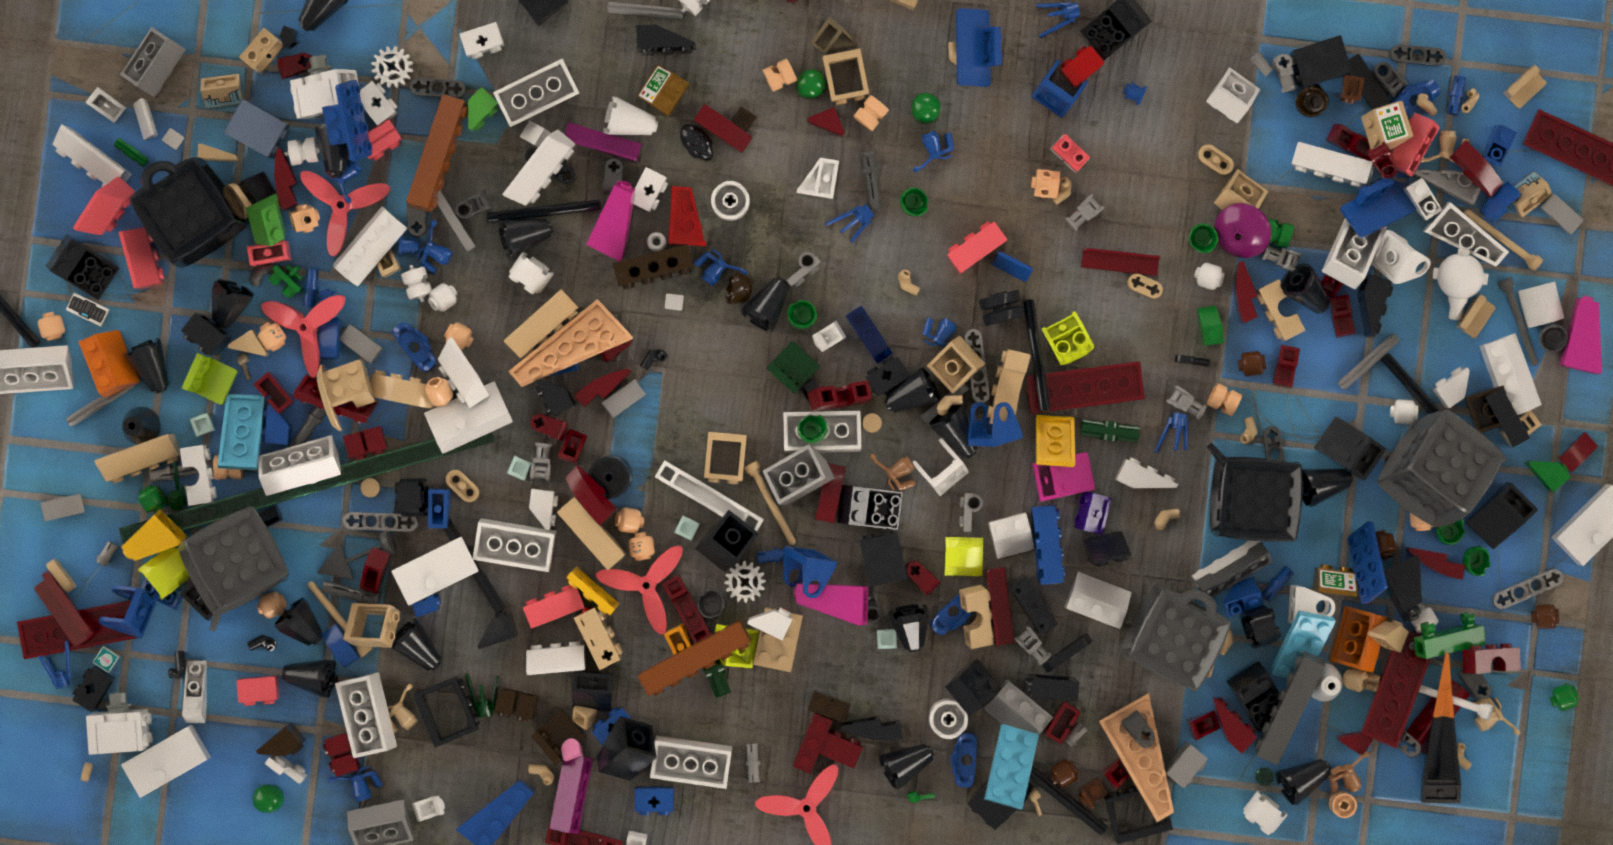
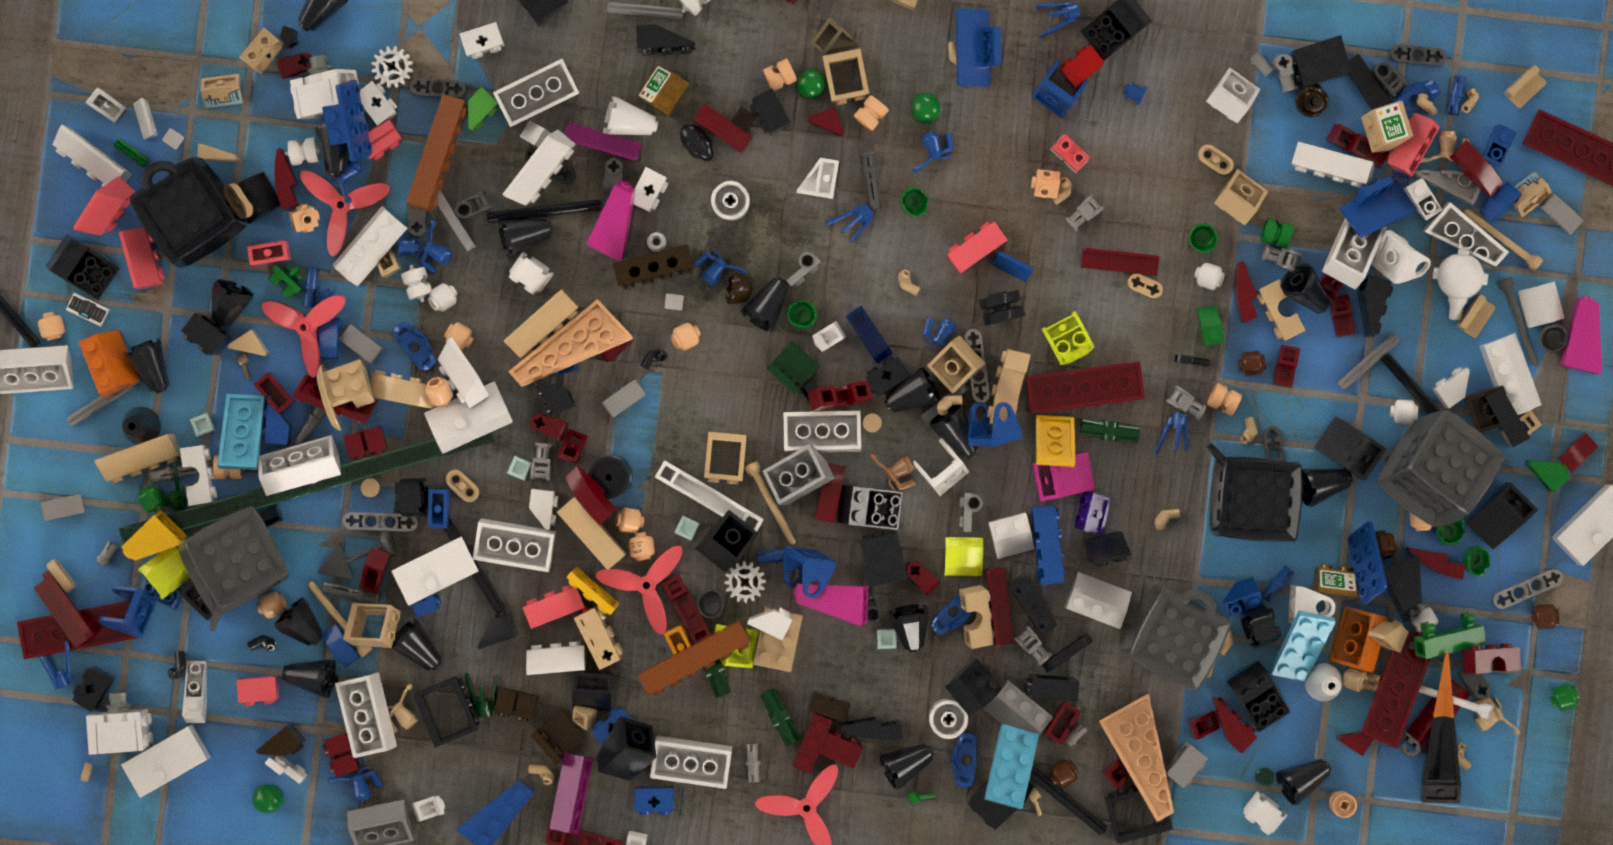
(106, 659): tile -> none
(153, 62): light grey slope -> none
(210, 378): lime bracket -> none
(257, 129): sand blue slope -> none
(258, 272): dark grey arm -> none
(267, 221): bright green slope -> none
(271, 336): light nougat head -> none
(571, 749): bright pink tile -> none
(601, 386): dark red slope -> none
(684, 219): red wing -> none
(685, 336): none -> light nougat head
(770, 112): none -> black brick
(780, 717): none -> dark green piece
(812, 428): green hair -> none
(1036, 354): black axle -> none
(1091, 792): reddish brown bracket -> none
(1137, 726): dark grey piece -> none
(1139, 477): white slope -> none
(1232, 568): dark grey piece -> none
(1247, 222): magenta dish -> none
(1290, 707): dark grey brick -> none
(1350, 779): medium nougat piece -> none
(1351, 89): reddish brown bracket -> none
(1383, 160): dark red piece -> none

